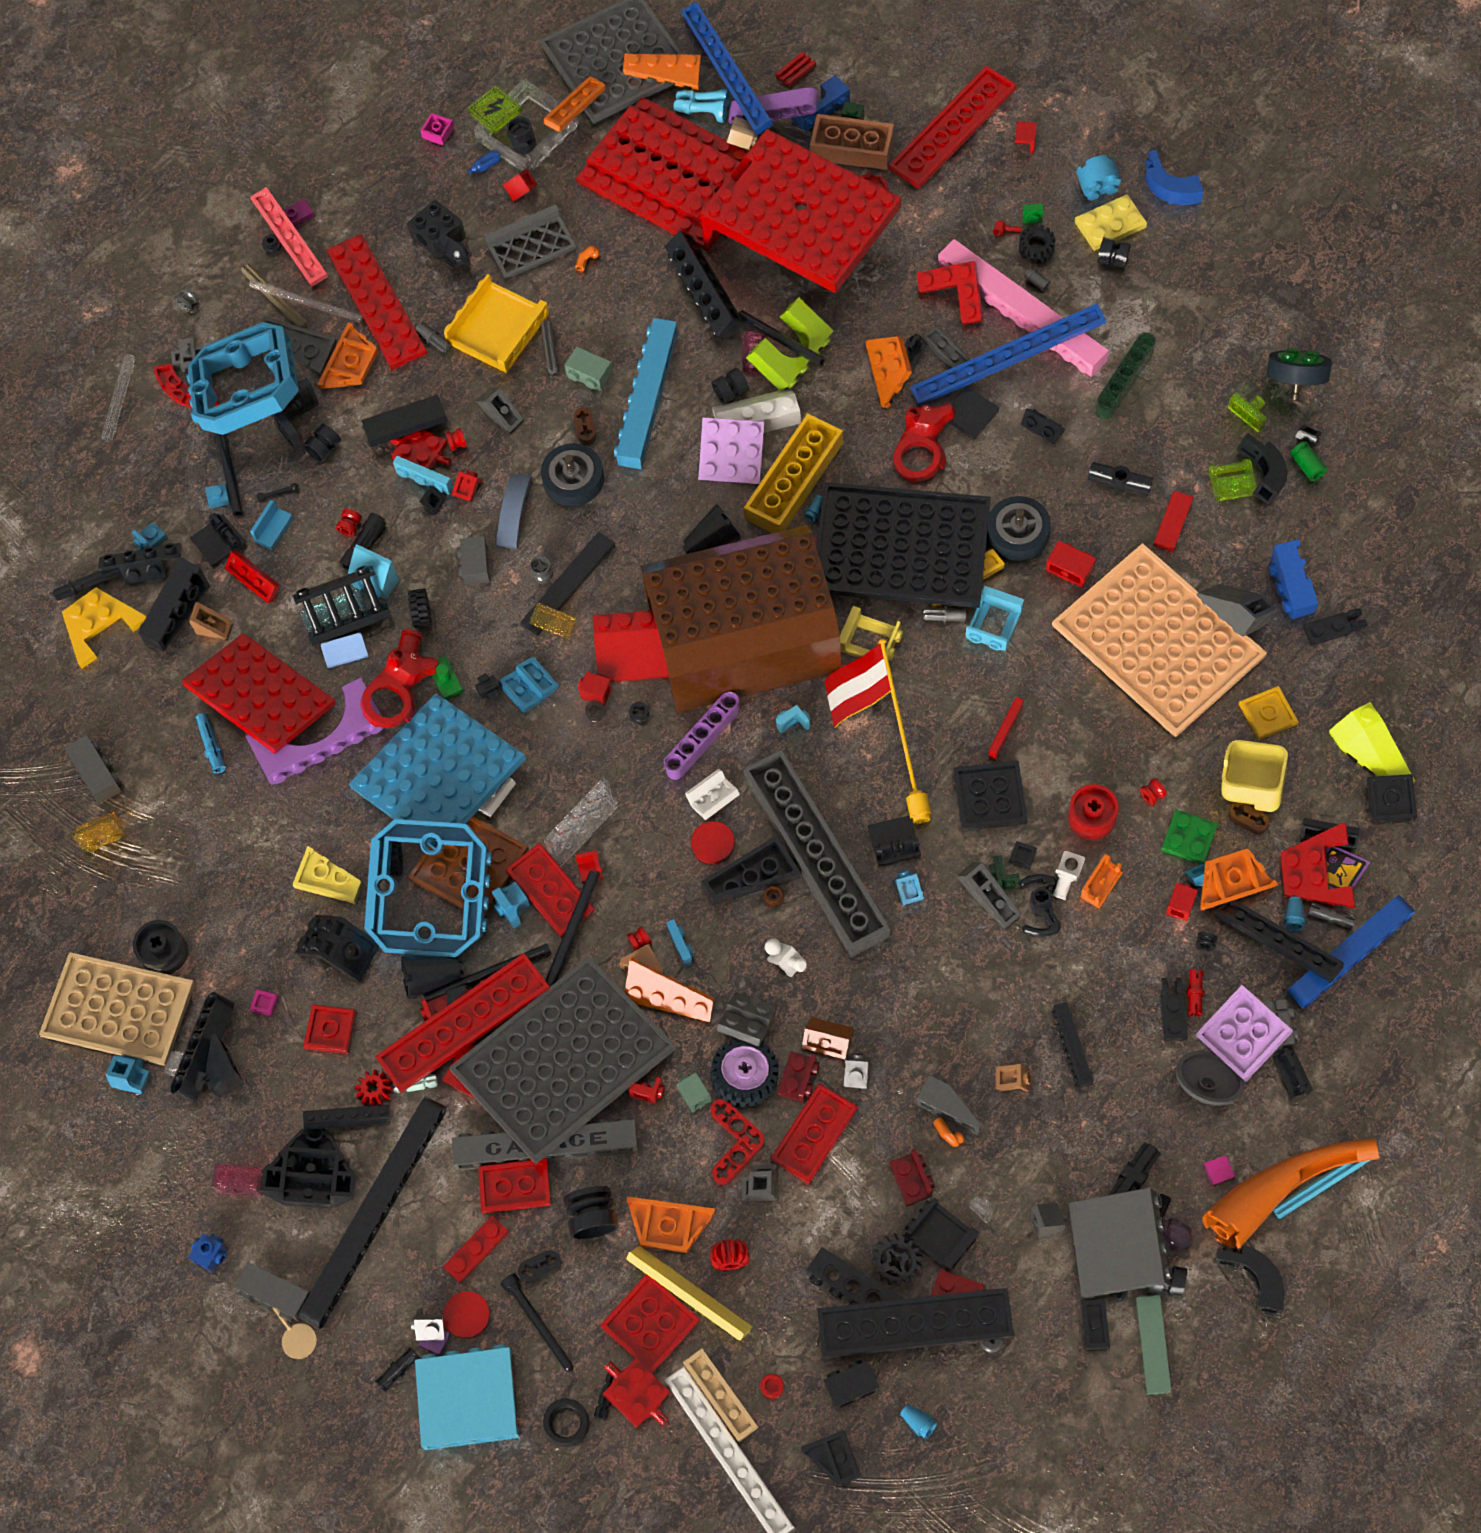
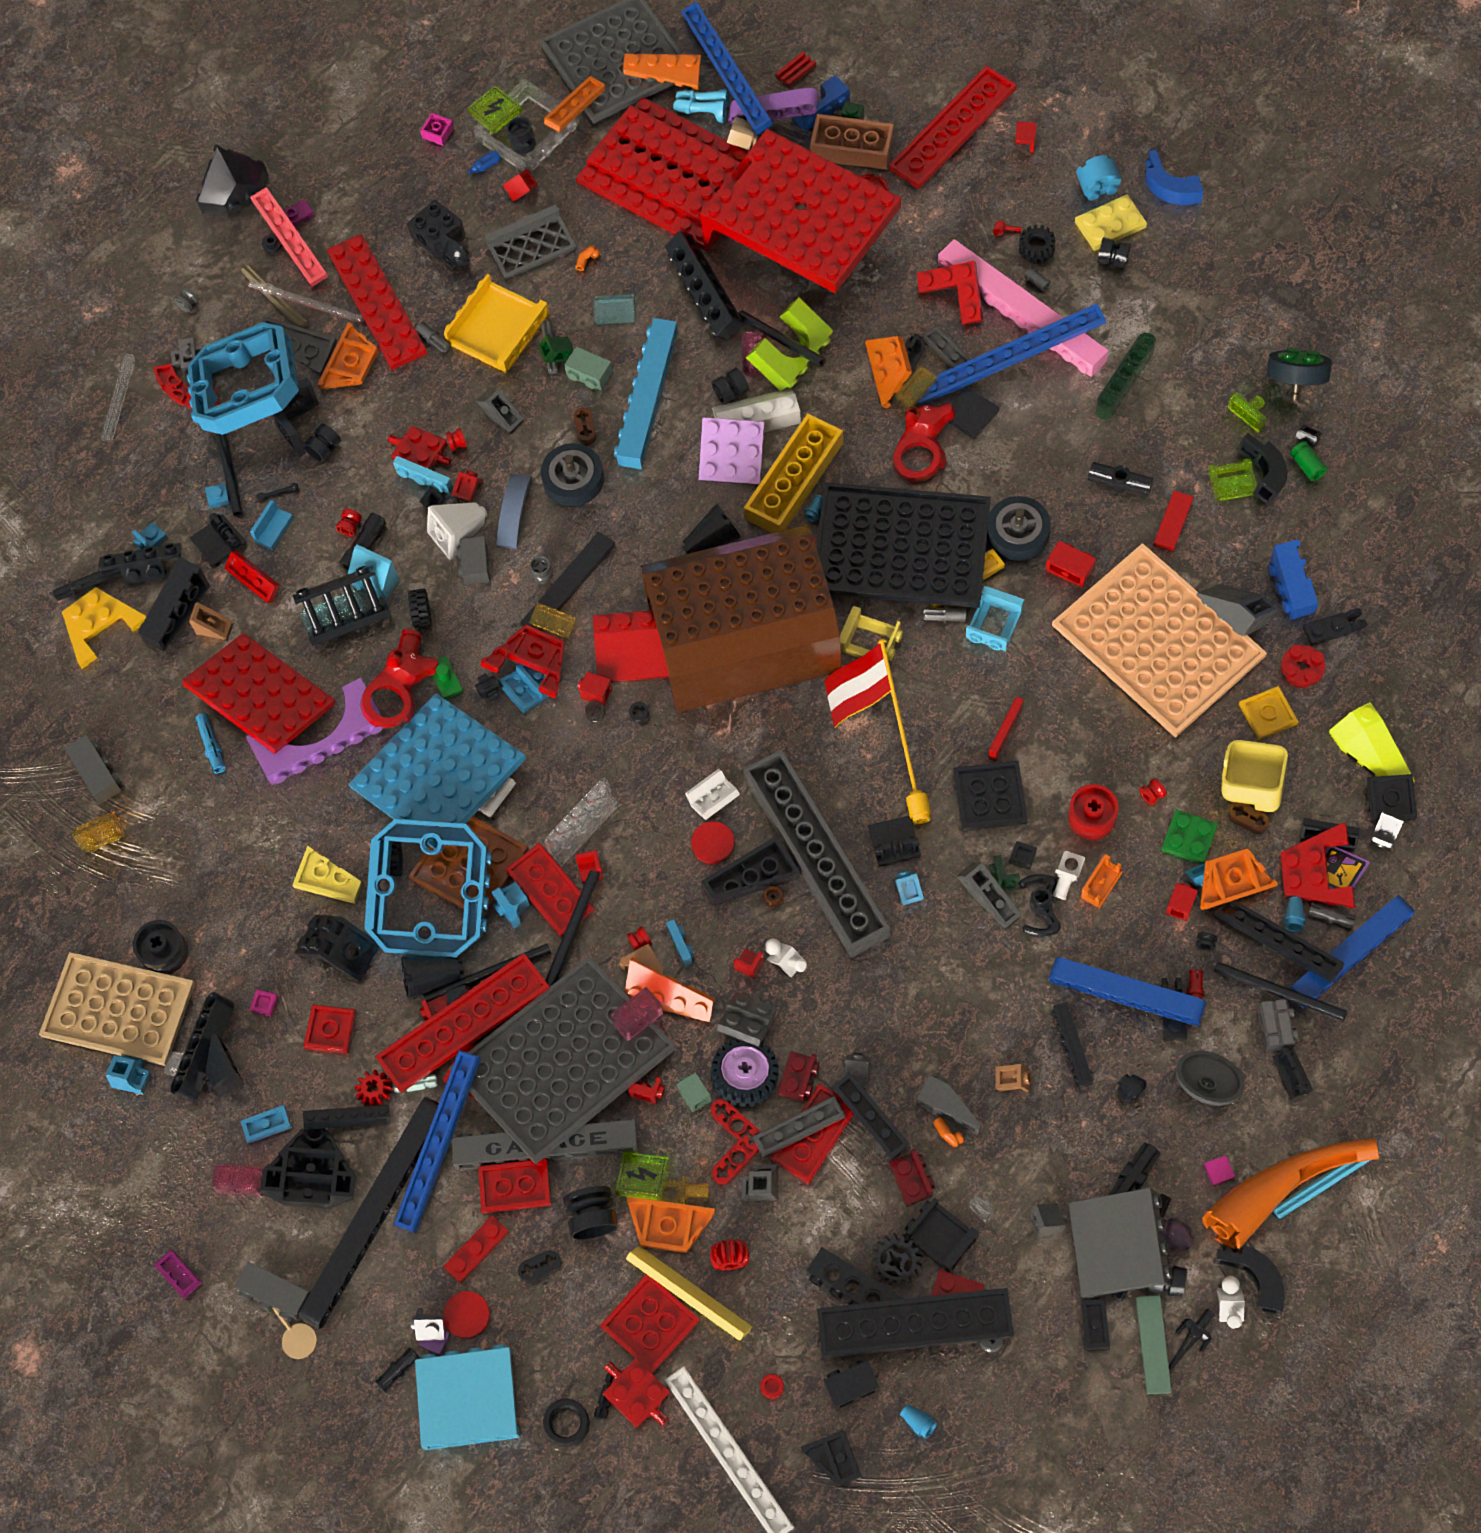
(178, 1273): none -> magenta plate
(208, 1252): blue brick -> none
(230, 182): none -> black wedge
(266, 1124): none -> dark azure plate
(344, 650): light blue slope -> none
(404, 420): black tile -> none
(437, 1141): none -> blue tile
(454, 522): none -> white slope
(512, 1285): black piece -> none
(534, 650): none -> red wing
(555, 348): none -> dark green brick
(614, 309): none -> clear light blue panel
(637, 1014): none -> clear pink brick
(642, 1176): none -> clear neon green tile
(686, 1190): none -> clear yellow bracket
(700, 745): medium lavender beam -> none
(720, 1395): tan plate -> none
(749, 963): none -> red panel
(791, 717): medium azure bracket -> none
(798, 1127): none -> dark grey tile
(827, 1037): dark orange panel -> none
(870, 1115): none -> black brick
(916, 387): none -> clear yellow tile
(1032, 213): green plate -> none
(1040, 425): black hinge -> none
(1127, 991): none -> blue beam
(1131, 1087): none -> black cone
(1196, 1331): none -> black piece
(1231, 1302): none -> white piece
(1244, 1033): lavender plate -> none
(1280, 991): none -> black piece
(1303, 654): none -> red plate
(1387, 830): none -> bracket

